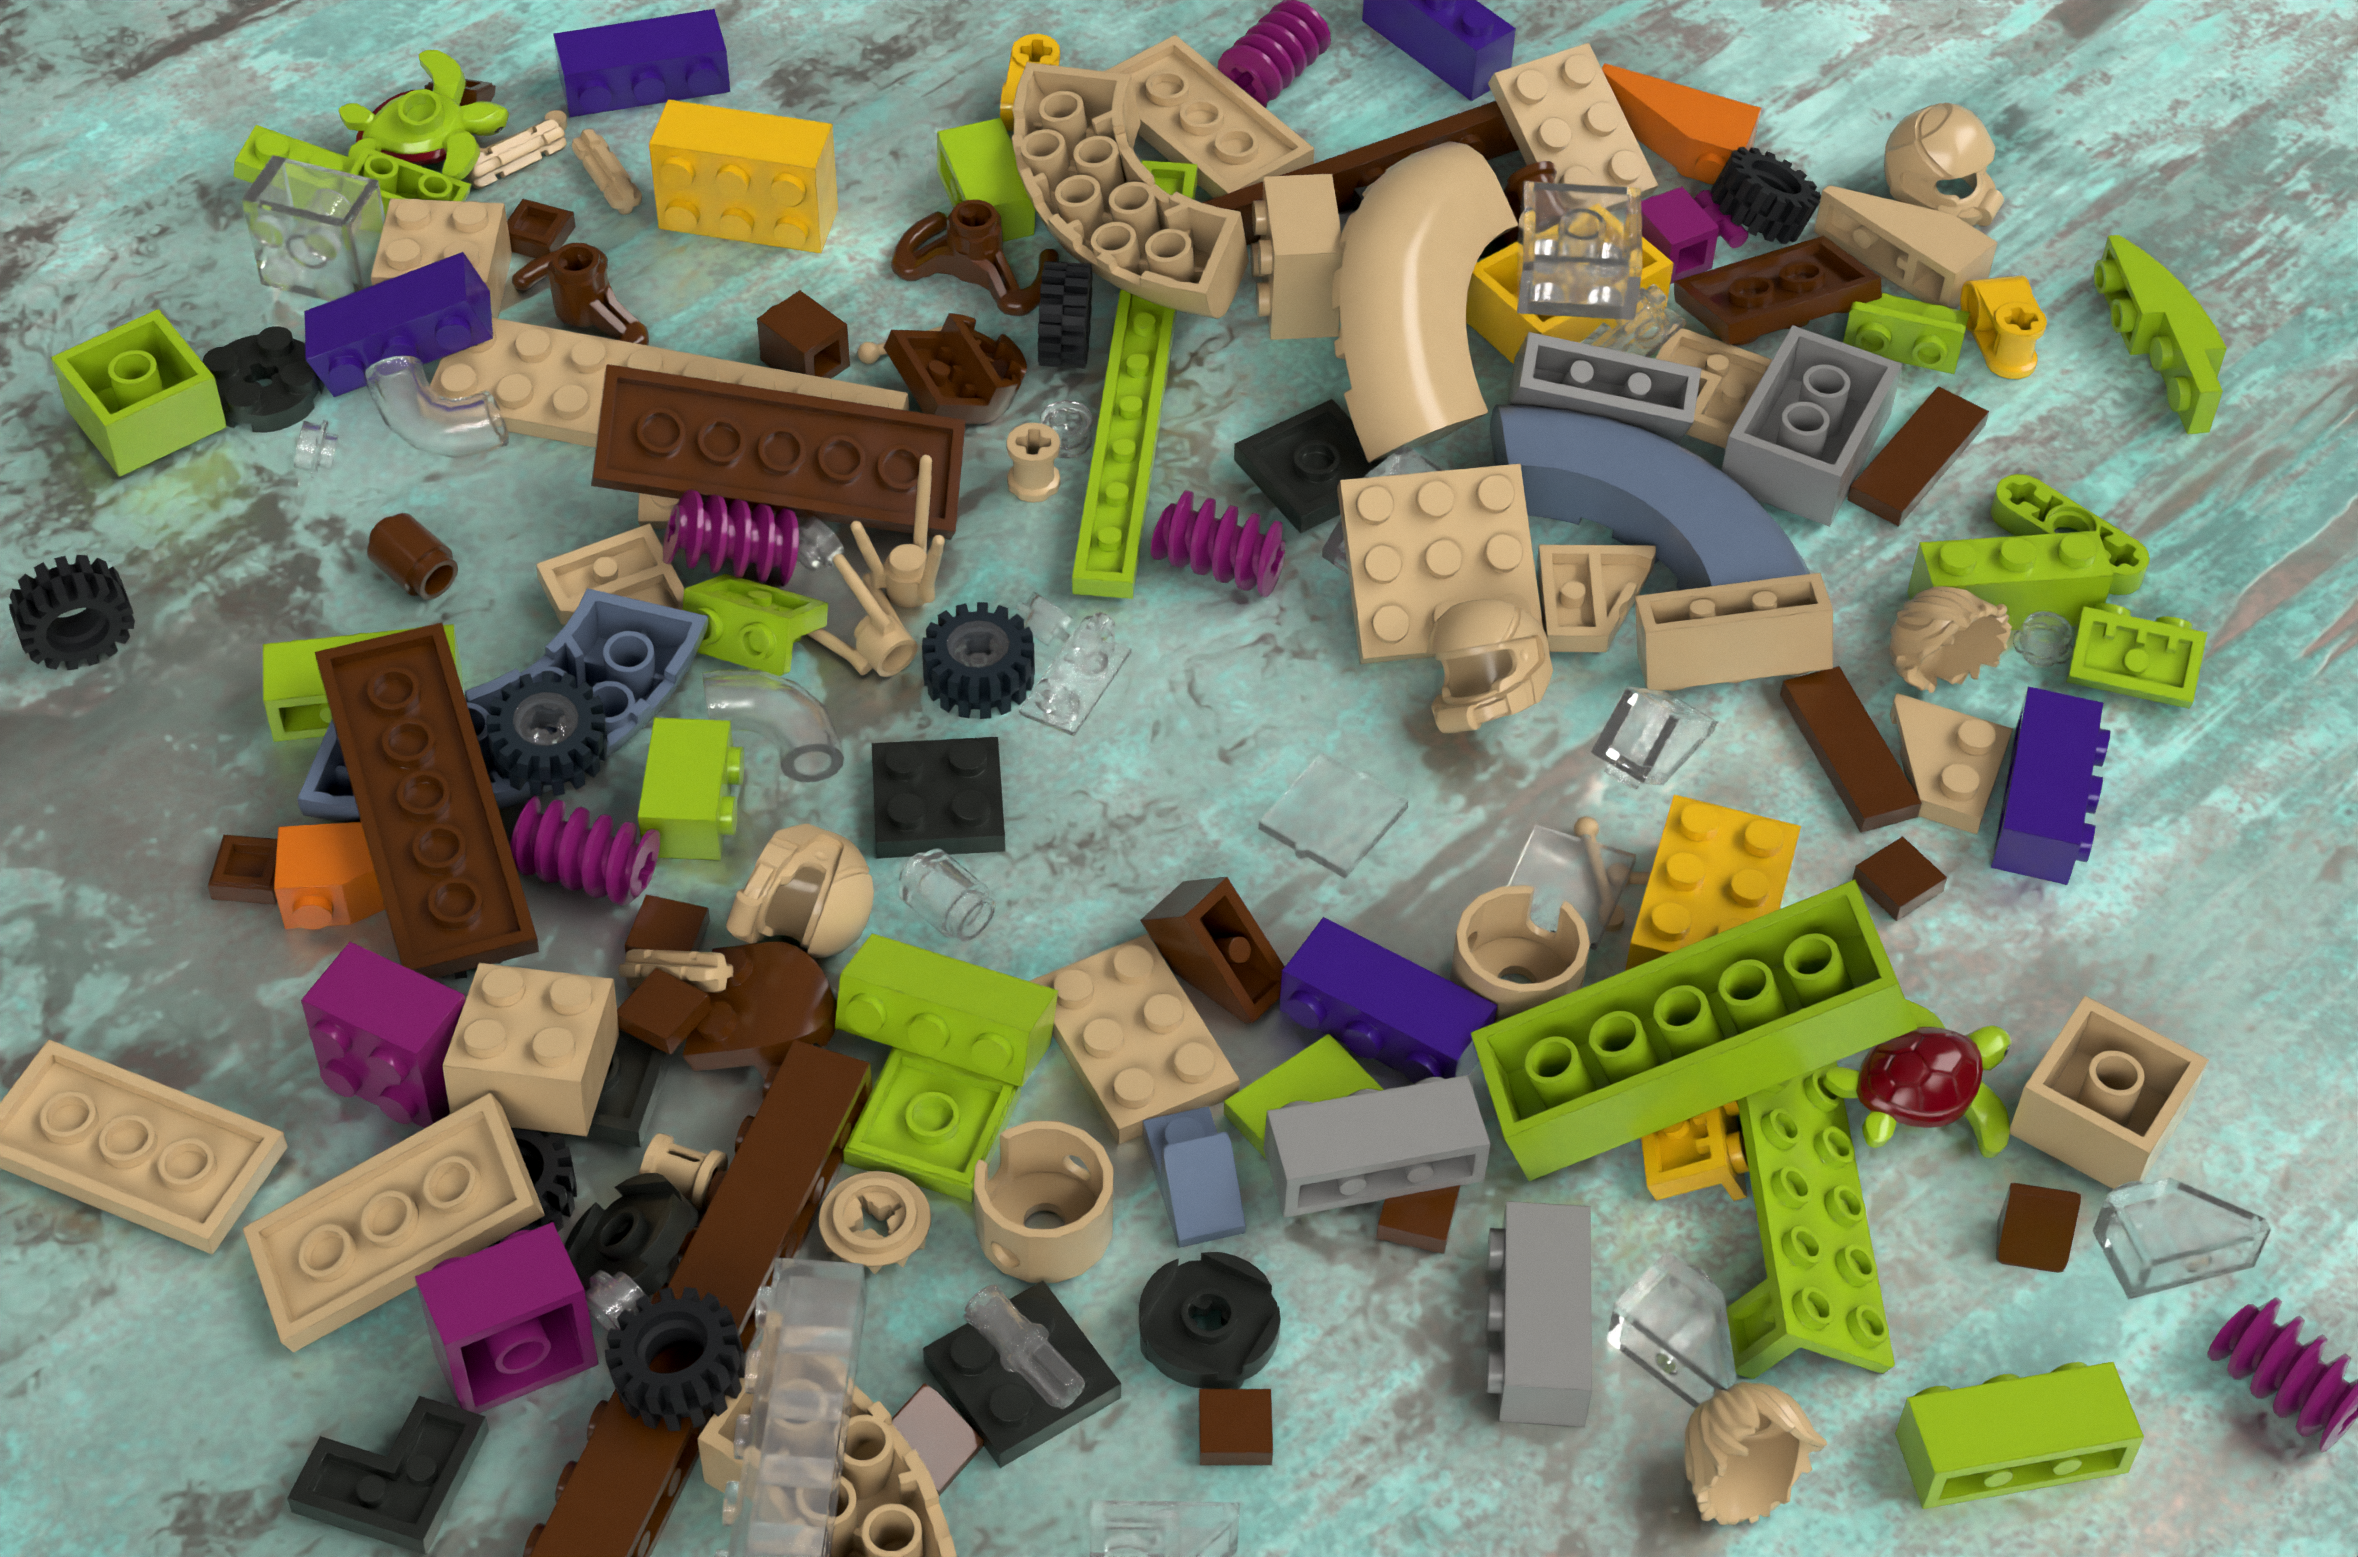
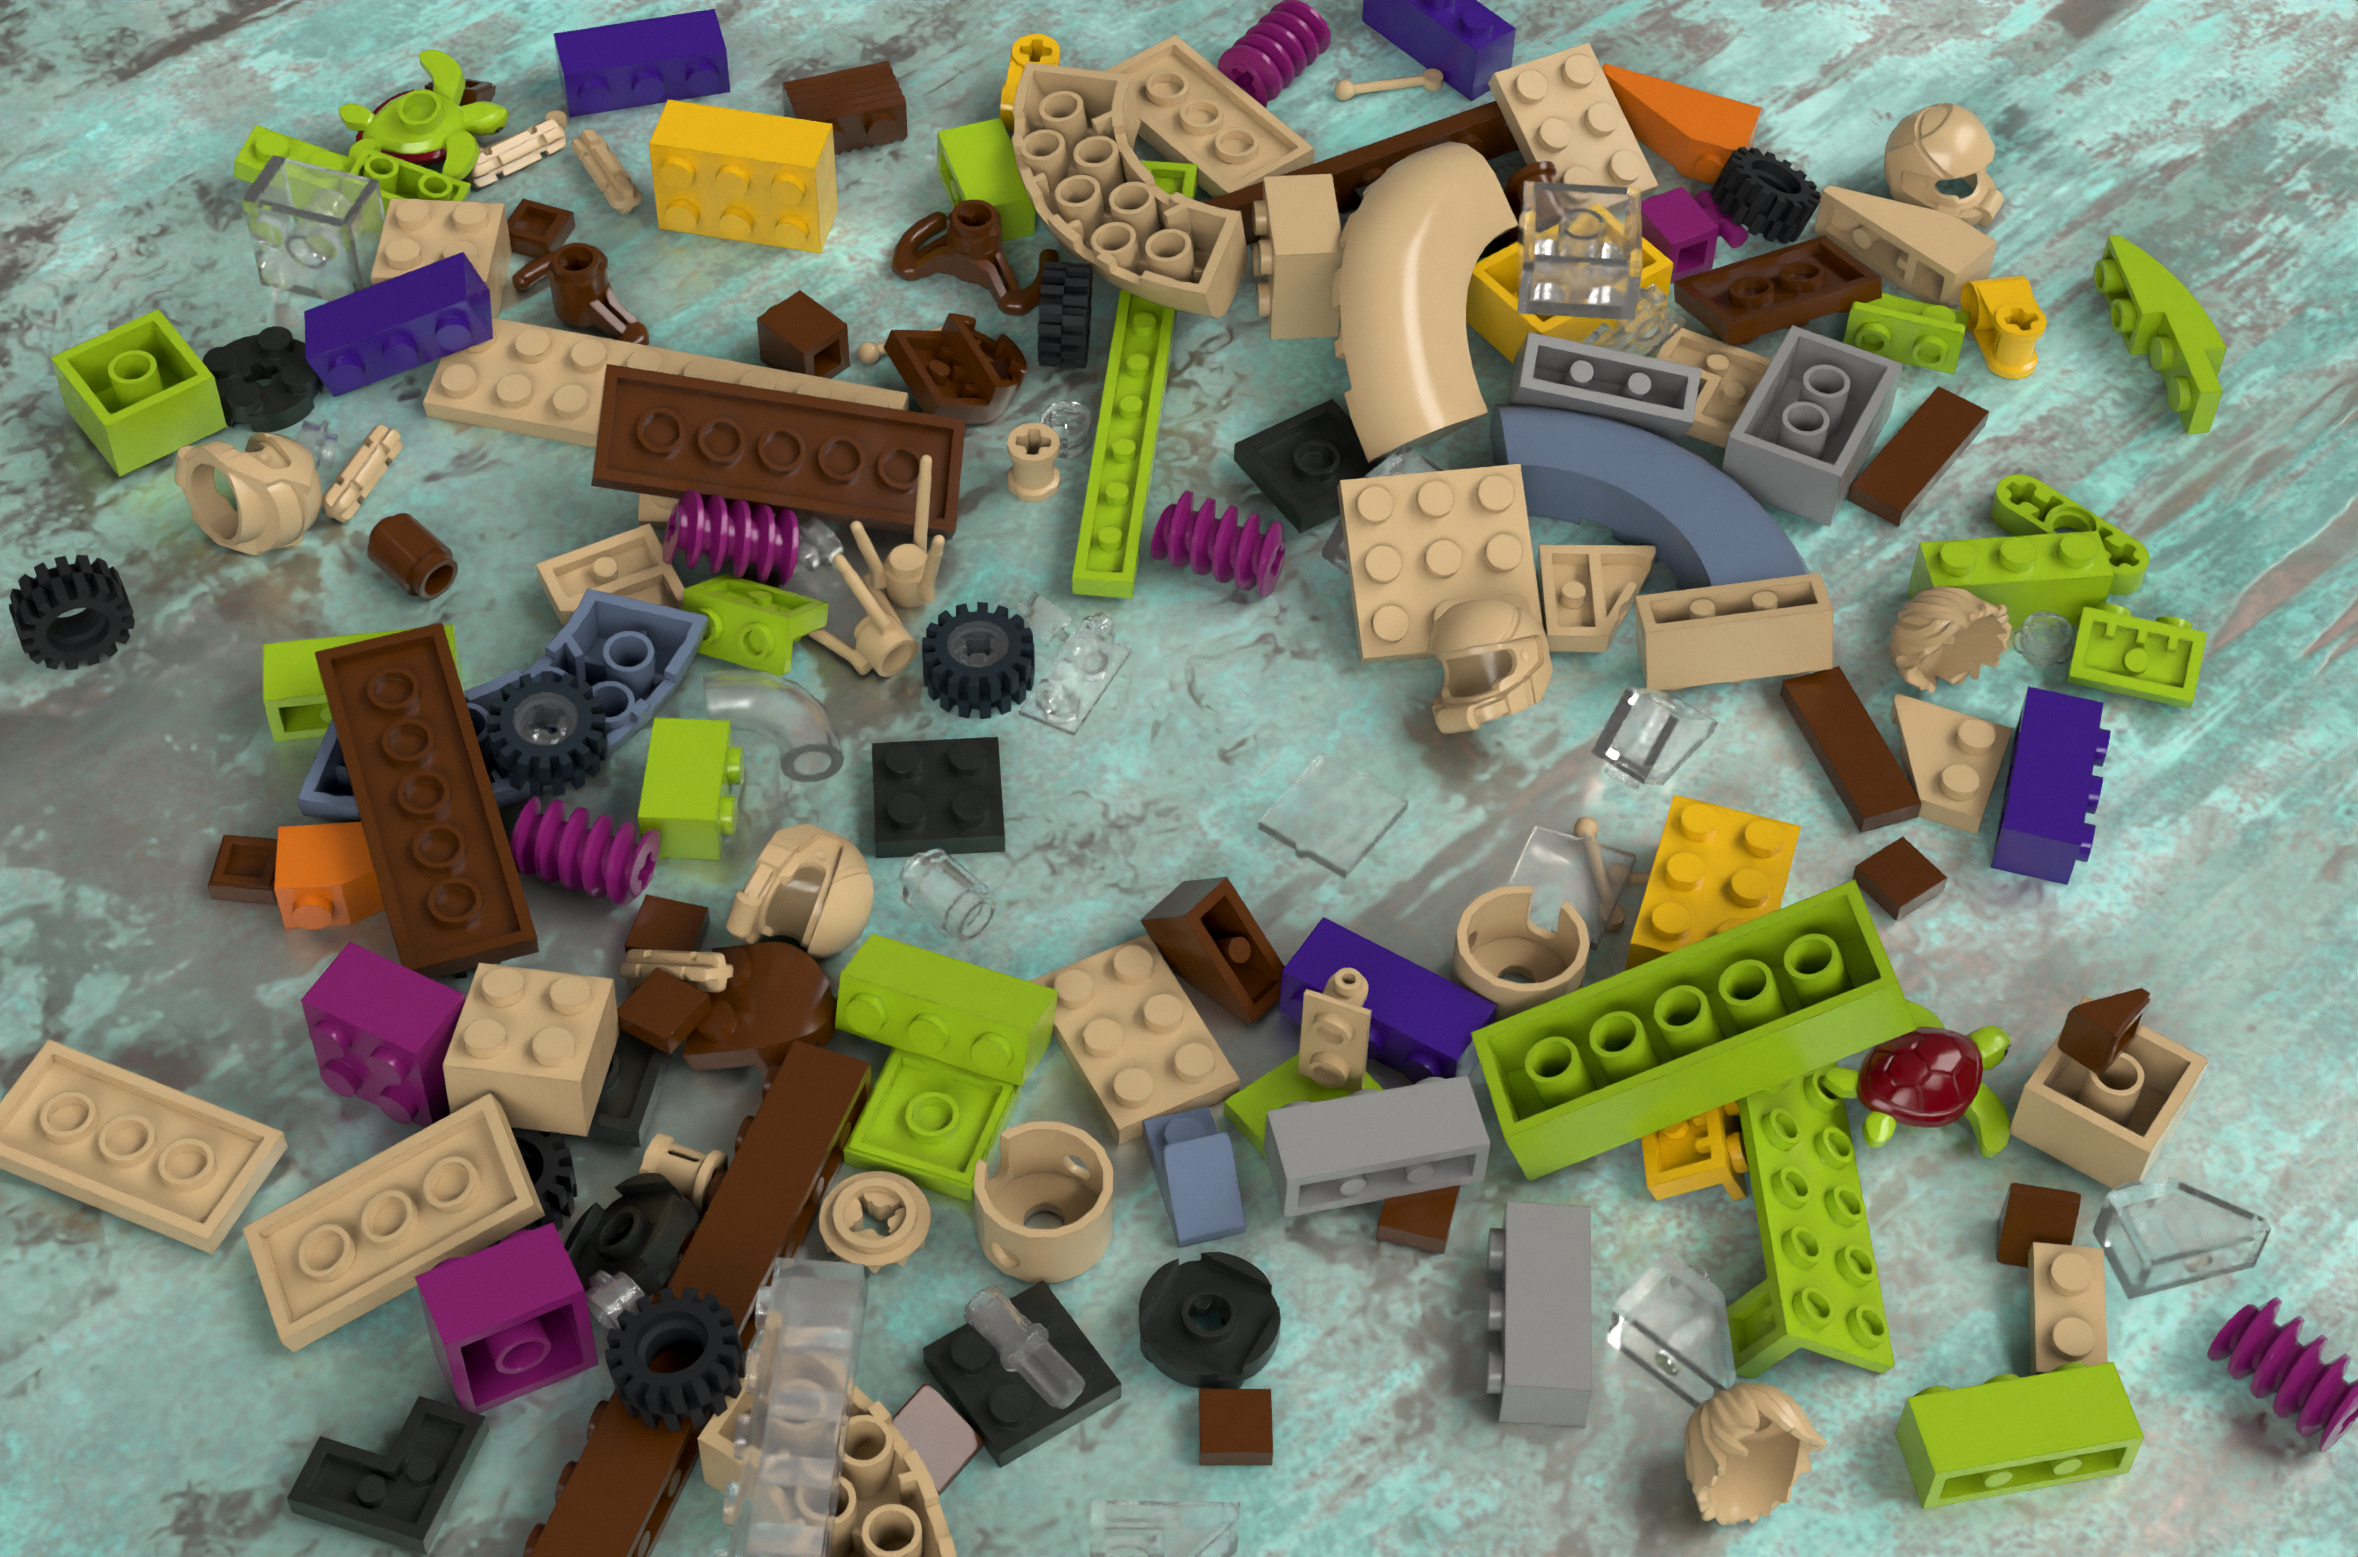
(272, 486): none -> tan helmet
(361, 473): none -> tan axle
(429, 420): clear cylinder -> none
(858, 102): none -> reddish brown brick
(1336, 1032): none -> tan hinge
(1430, 79): none -> tan hinge
(2066, 1306): none -> tan plate
(2103, 1028): none -> reddish brown slope

